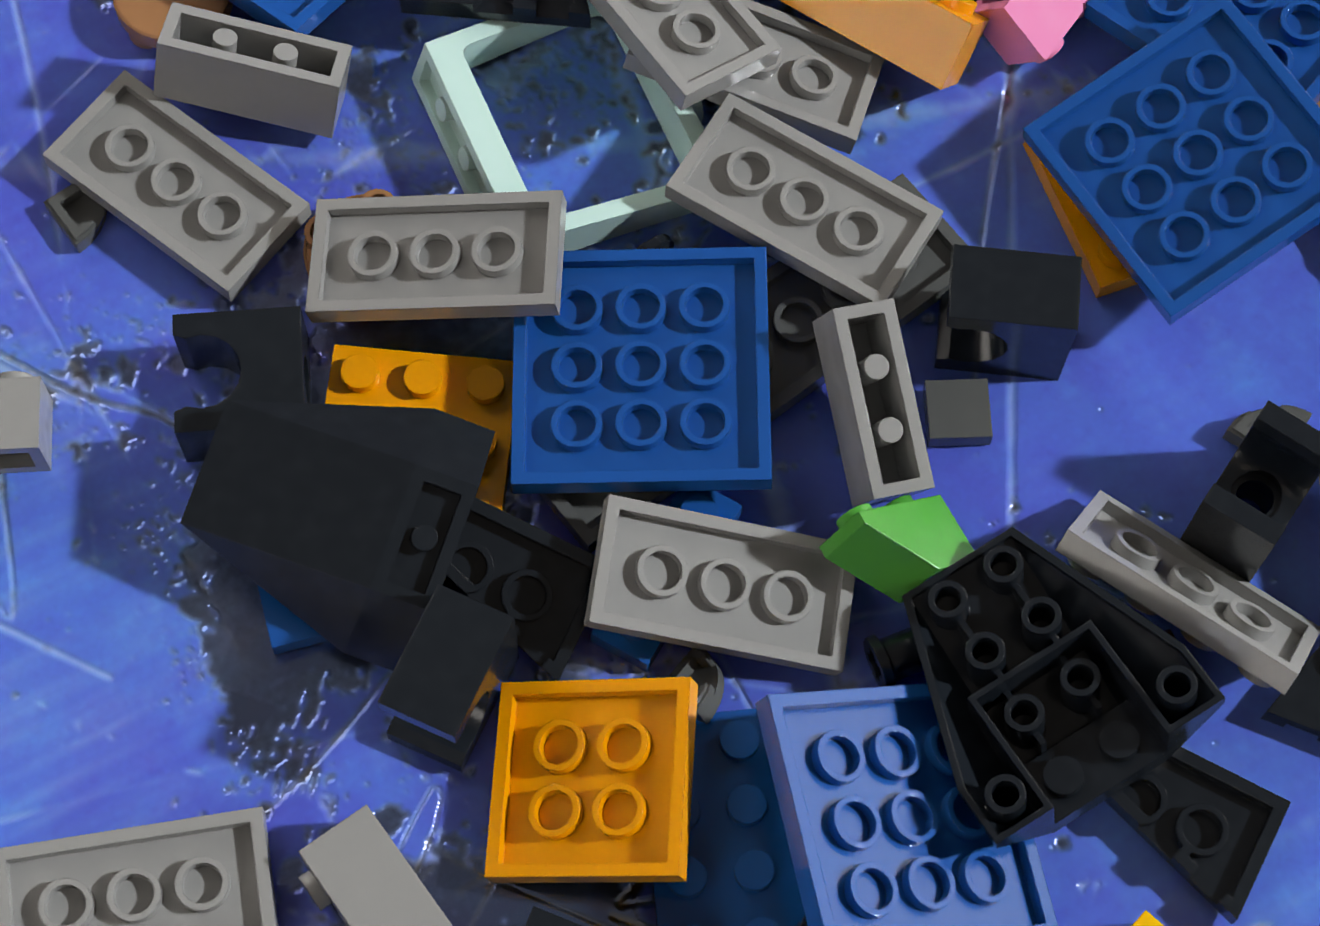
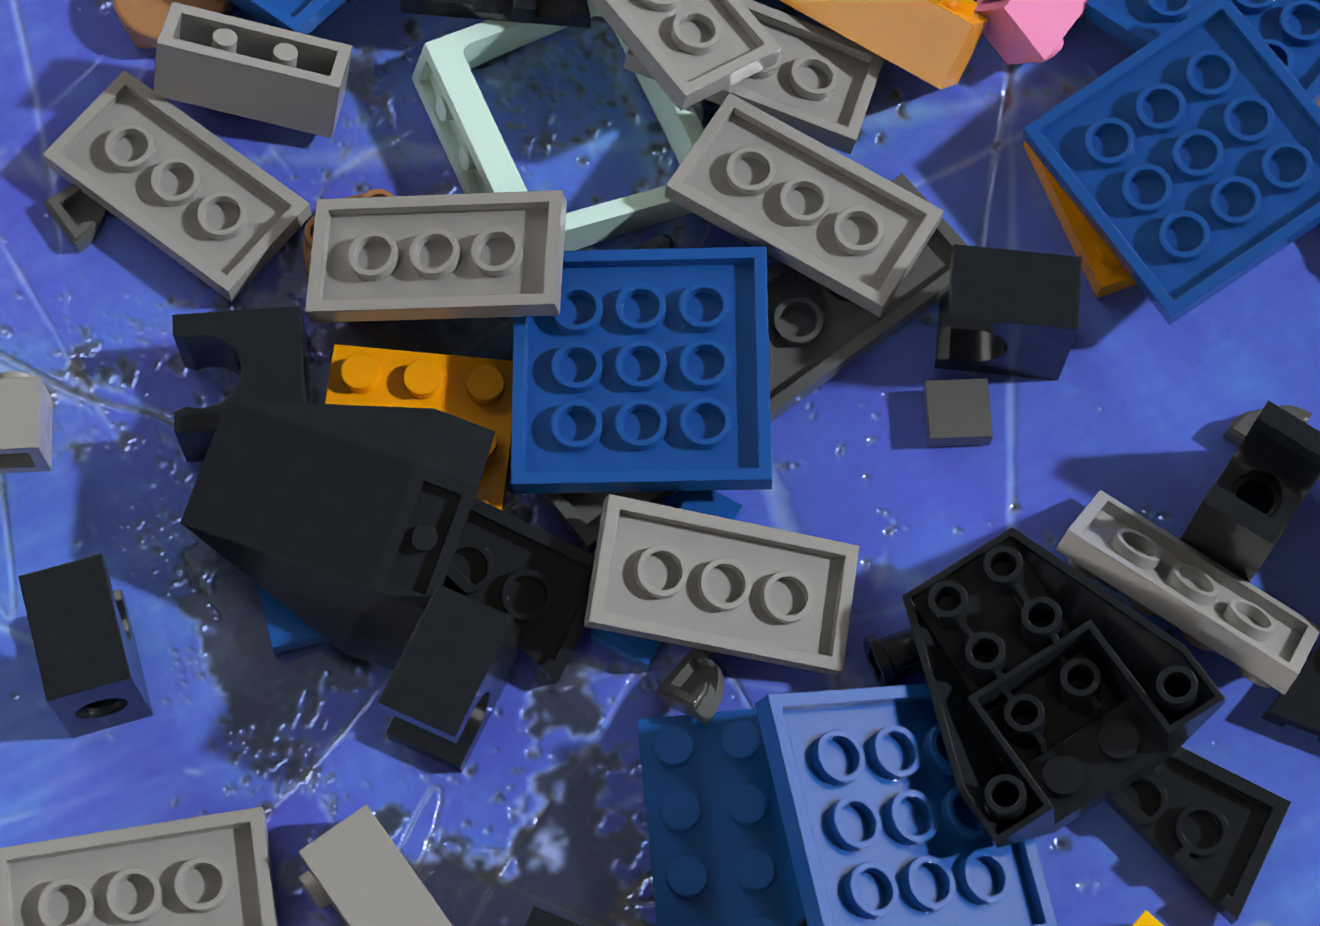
(85, 646): none -> black piece
(592, 781): light orange plate -> none
(873, 402): light grey brick -> none
(897, 543): bright green slope -> none

